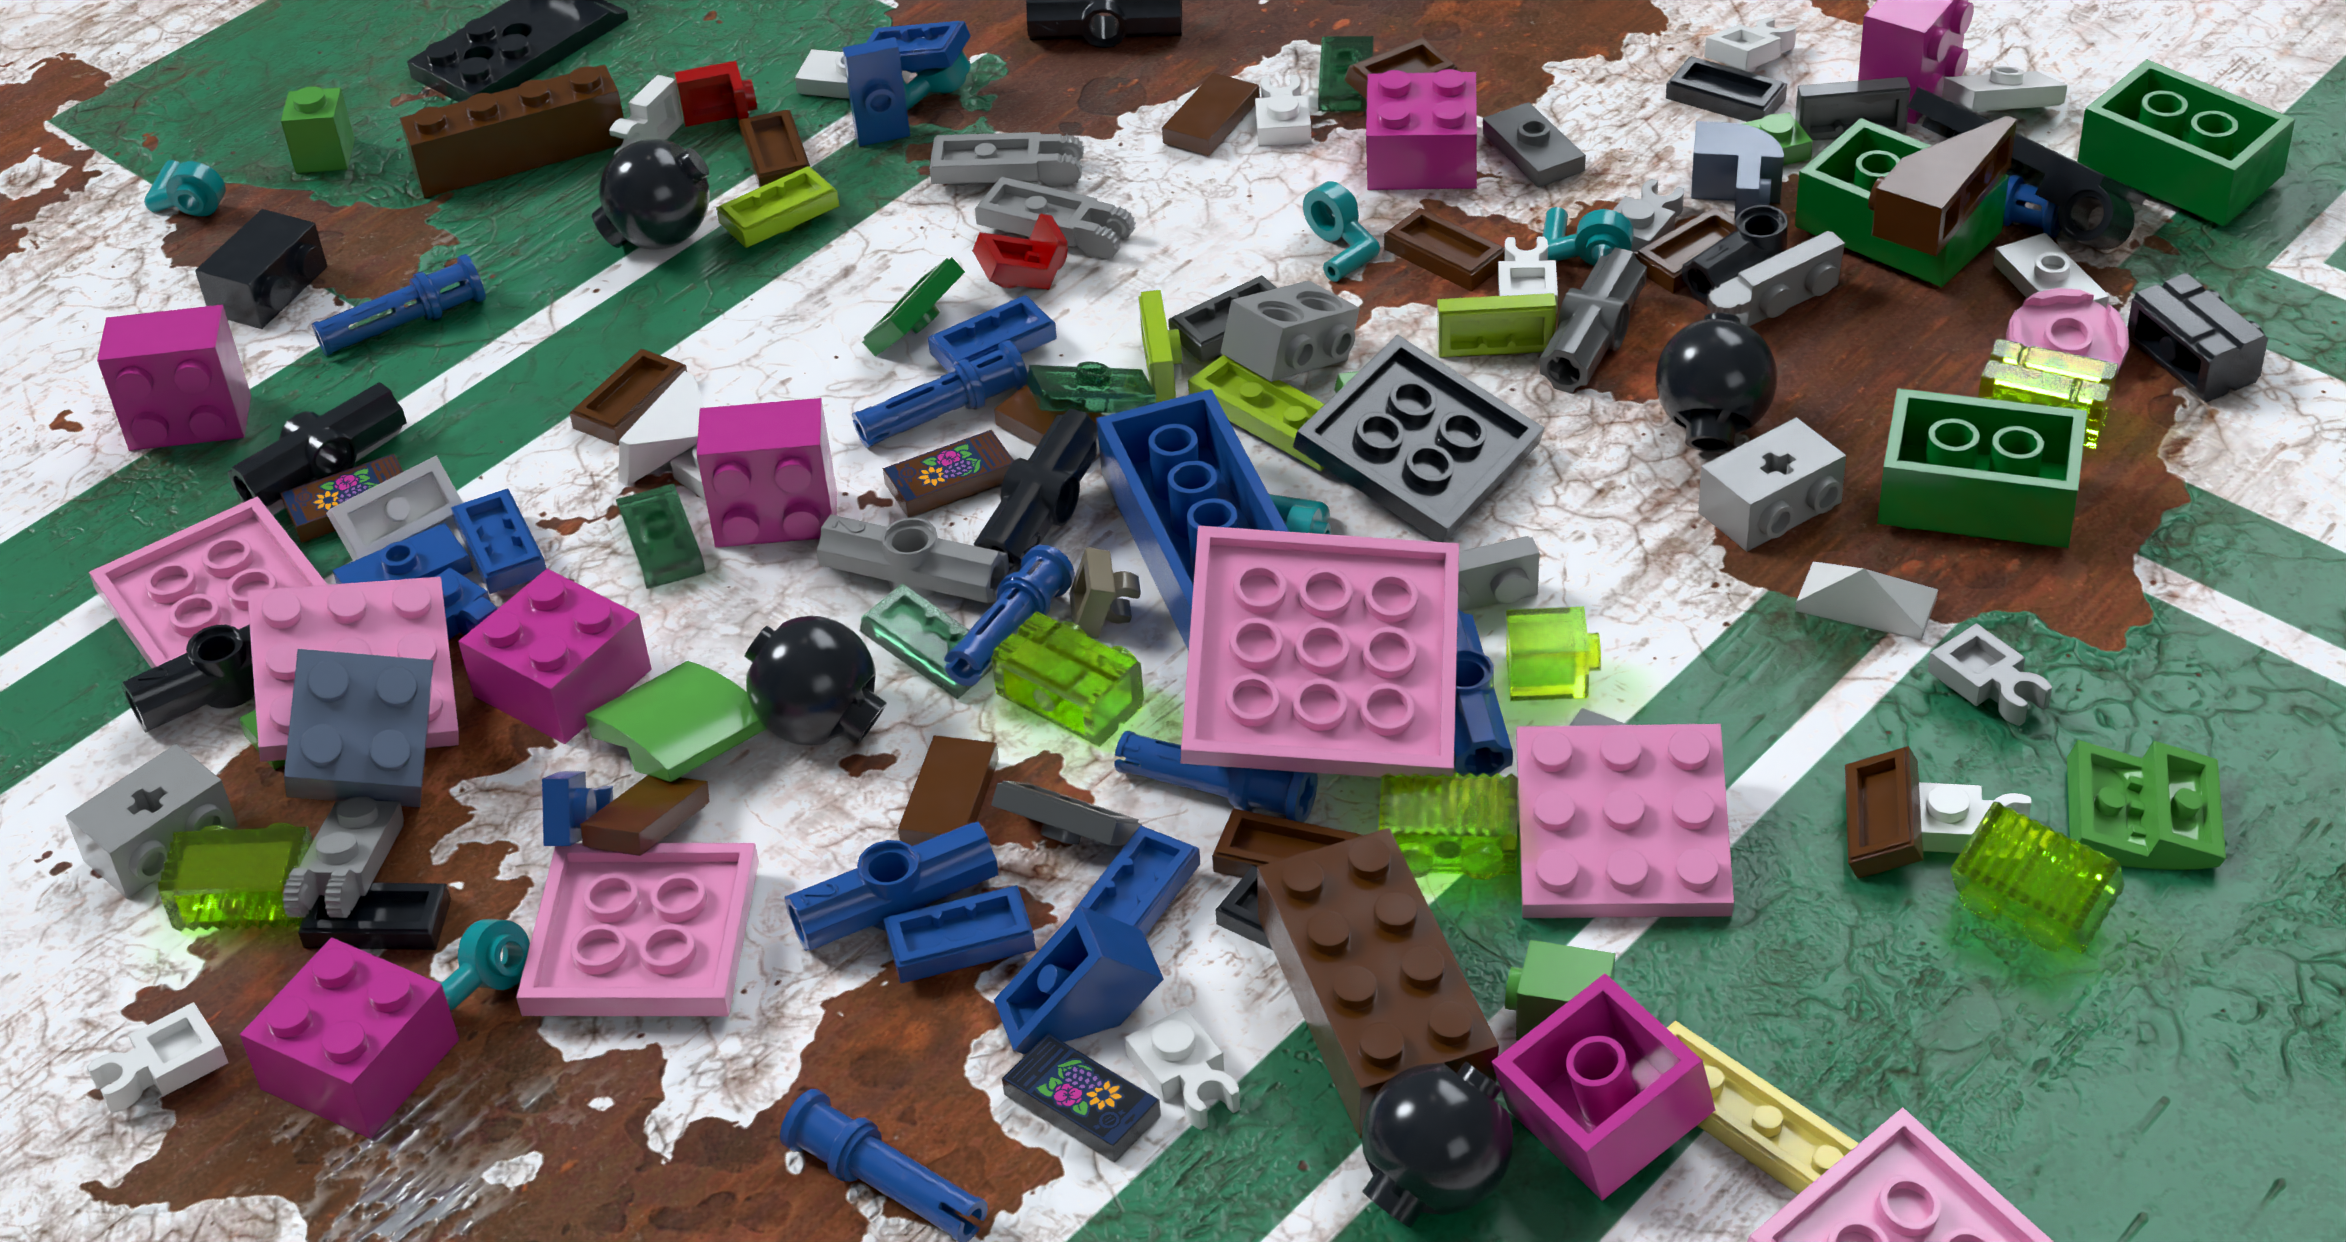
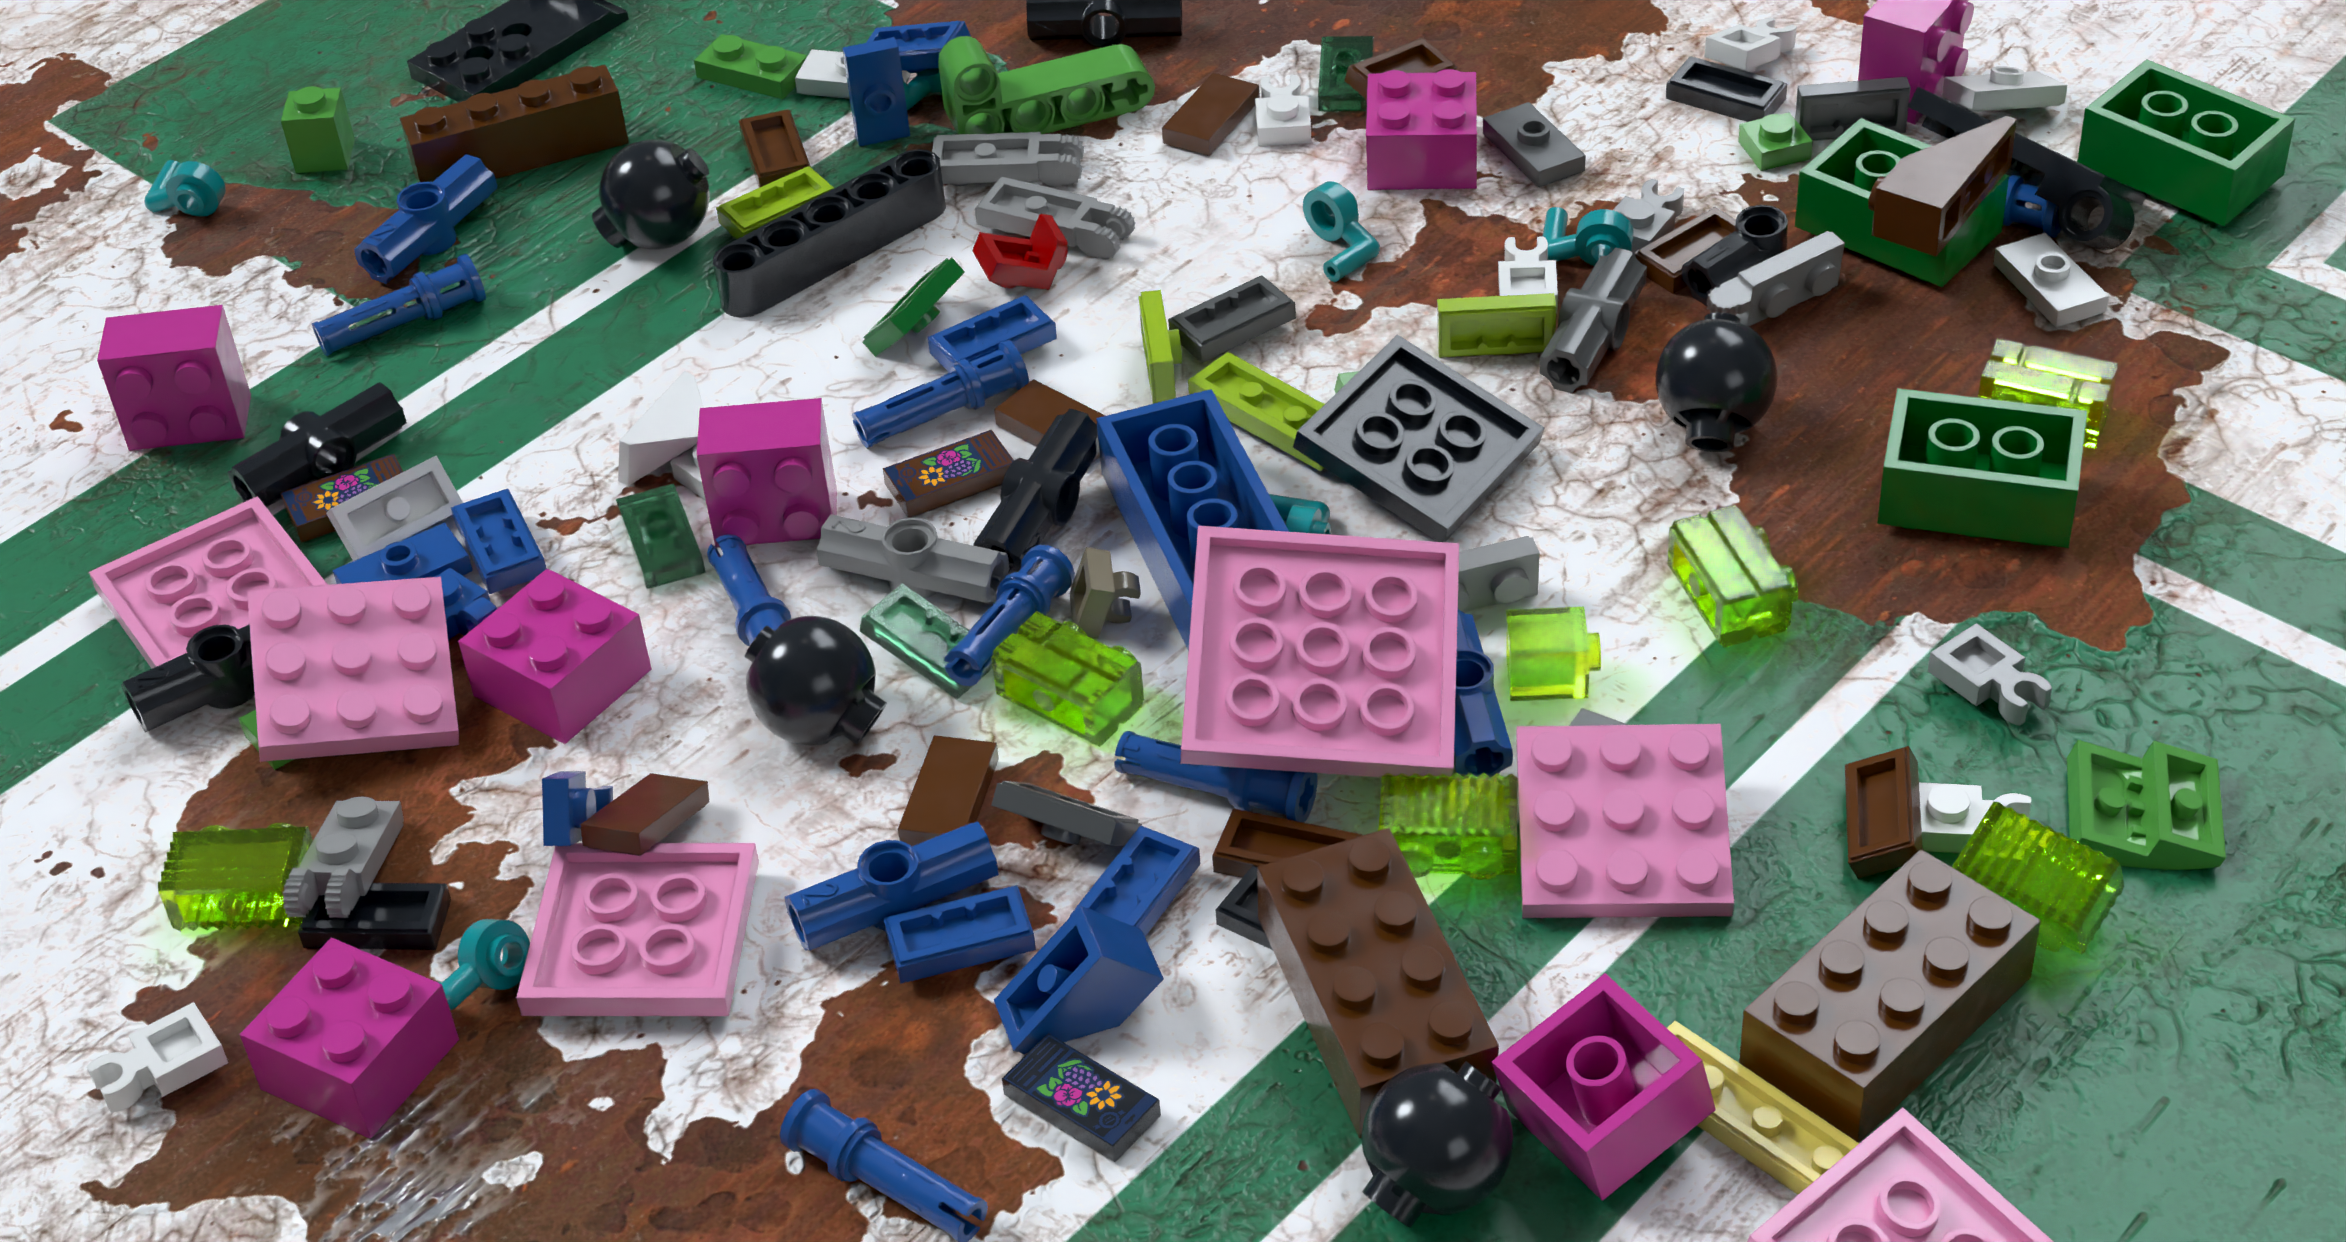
(132, 822): light grey brick -> none
(262, 267): black brick -> none
(358, 727): sand blue brick -> none
(425, 218): none -> blue piece
(625, 396): reddish brown tile -> none
(653, 113): white plate -> none
(677, 720): bright green slope -> none
(714, 94): red bracket -> none
(746, 589): none -> blue pin
(750, 66): none -> bright green plate
(829, 233): none -> black beam
(1039, 95): none -> bright green beam
(1089, 388): clear green plate -> none
(1183, 1059): white plate -> none
(1289, 330): light grey brick -> none
(1444, 249): reddish brown tile -> none
(1551, 979): bright green brick -> none
(1731, 575): none -> clear neon green brick
(1736, 165): sand blue brick -> none
(1771, 484): light grey brick -> none
(1867, 599): white slope -> none
(1889, 994): none -> brick
(2070, 324): bright pink tile -> none
(2197, 337): black brick -> none

